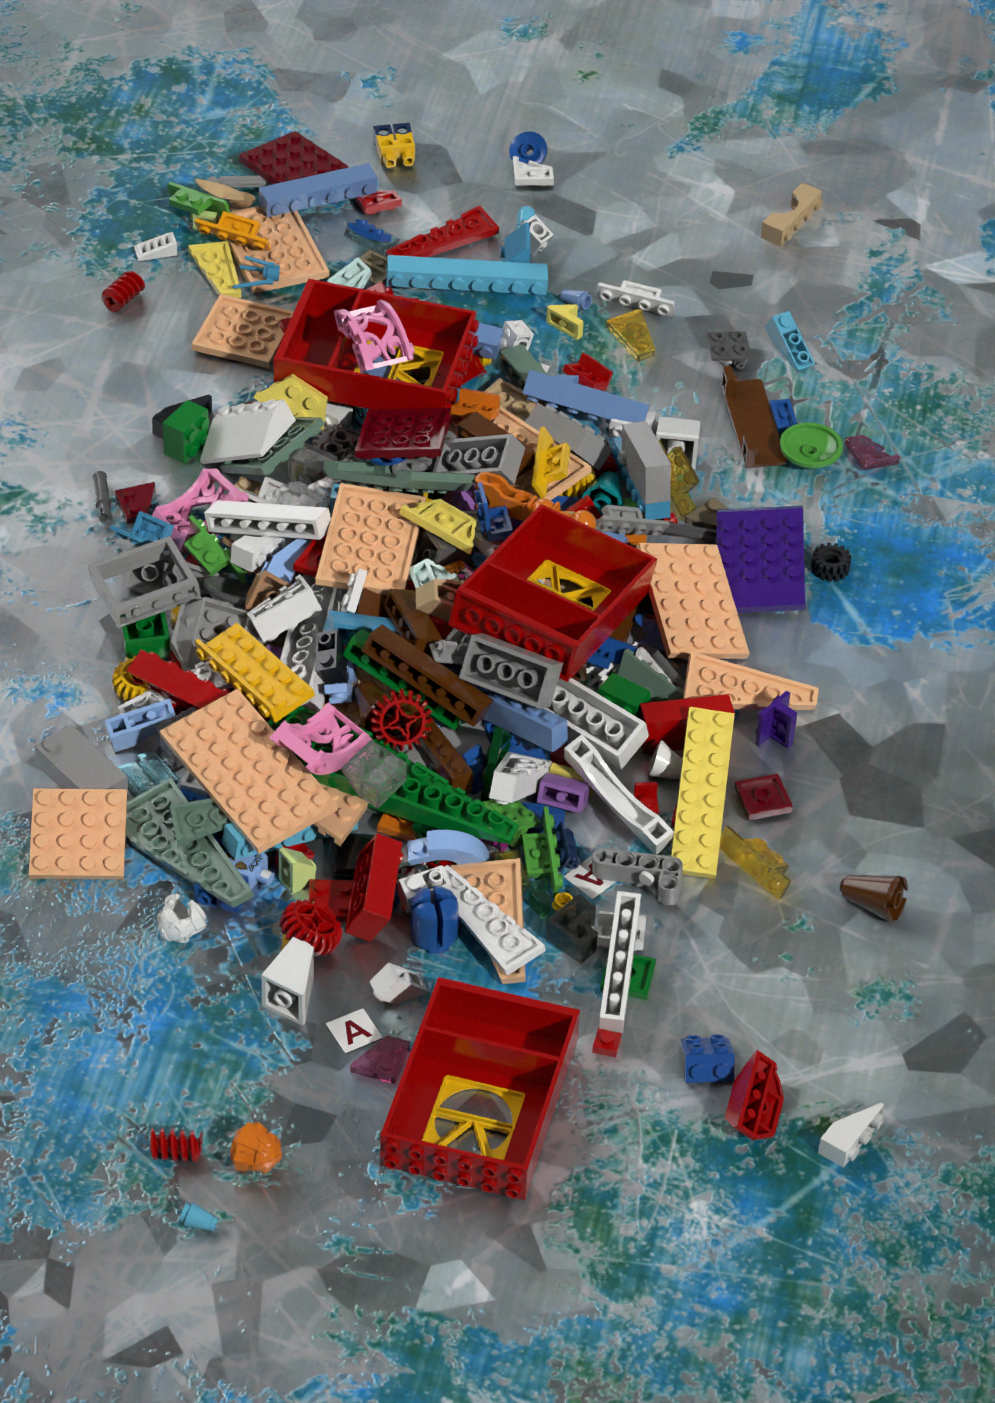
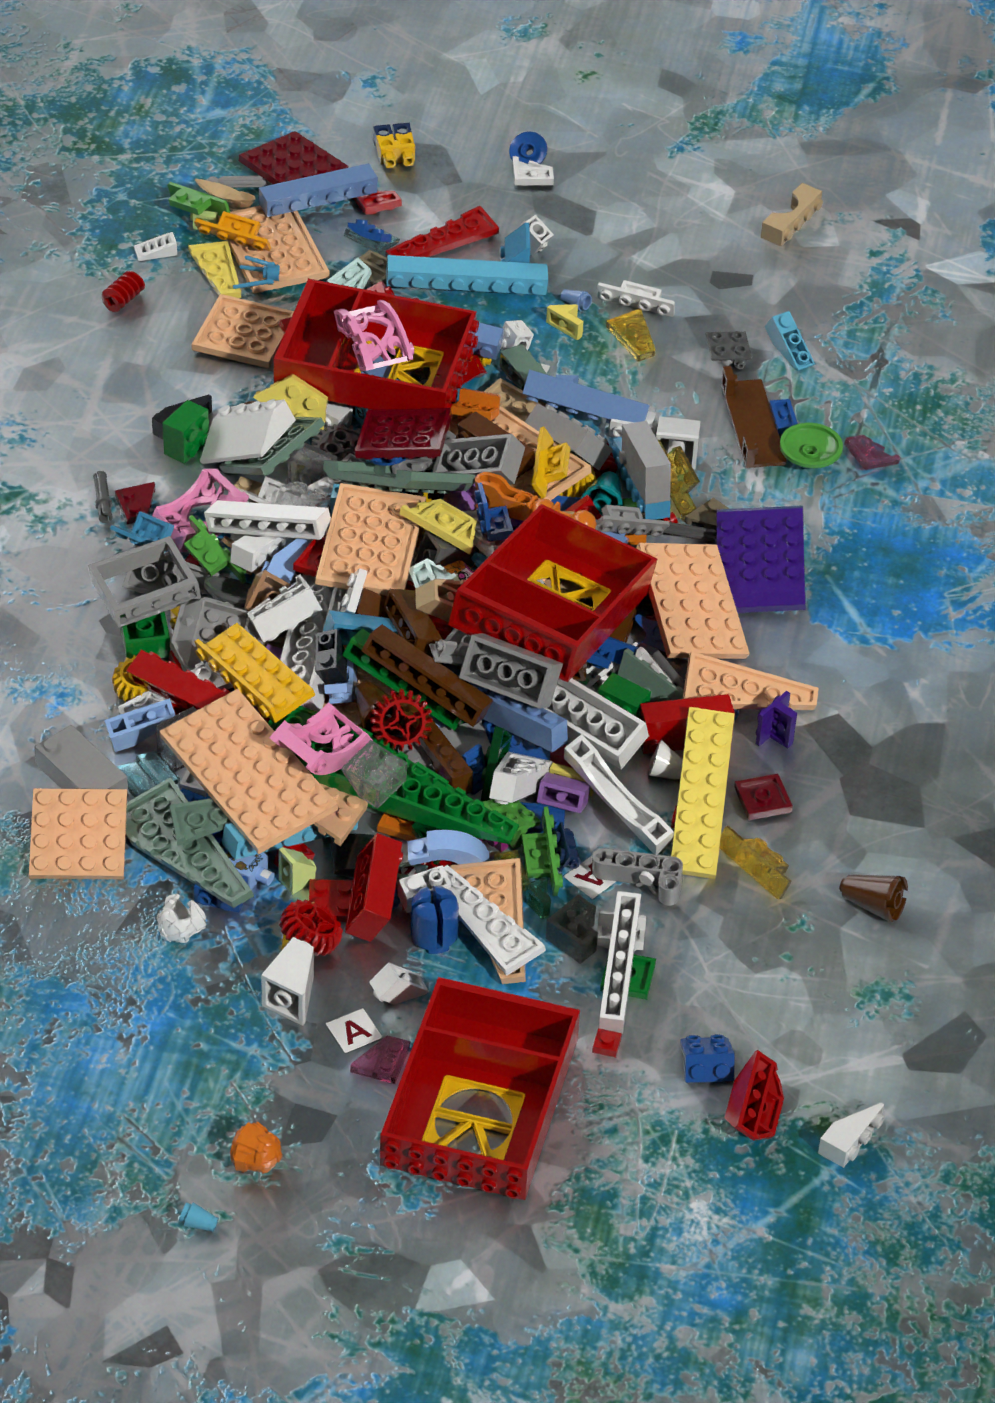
(176, 1145): red piece -> none
(524, 214): medium azure cone -> none
(560, 900): yellow plate -> none
(590, 372): red bracket -> none
(647, 794): red bracket -> none
(829, 570): black tyre -> none

